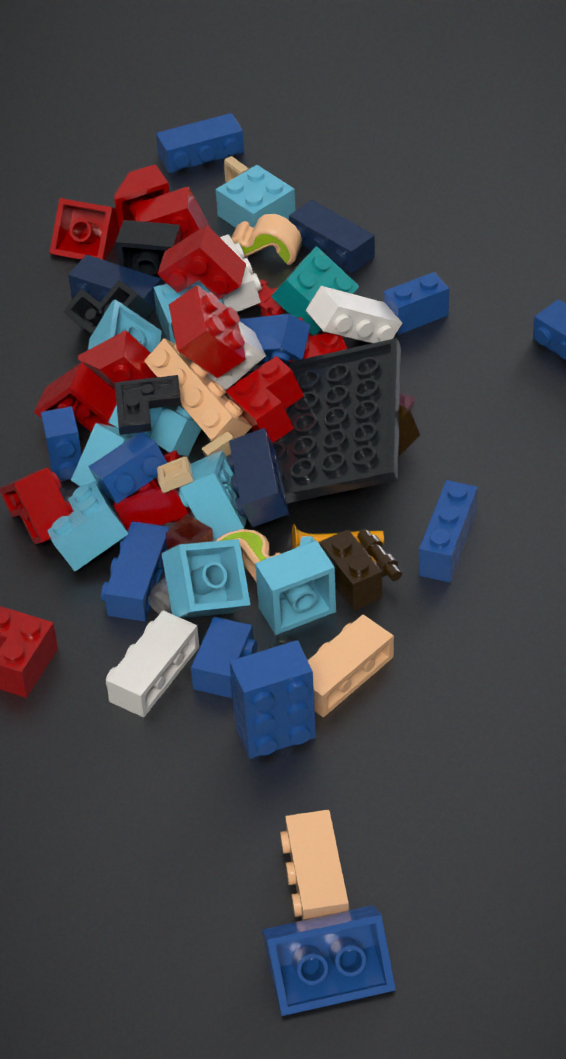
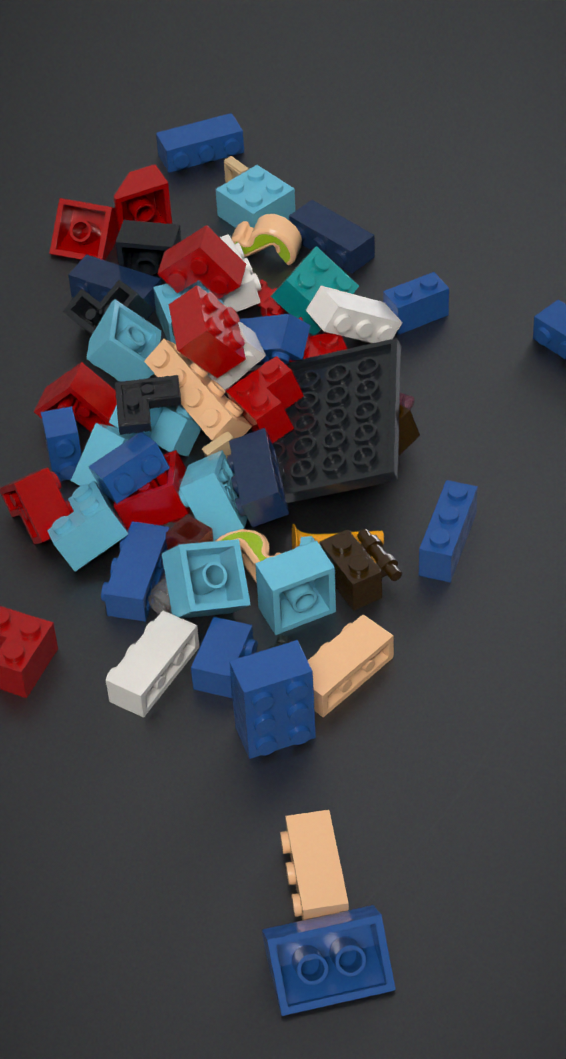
(118, 359): red slope -> none
(173, 208): red brick -> none
(174, 474): tan tile -> none

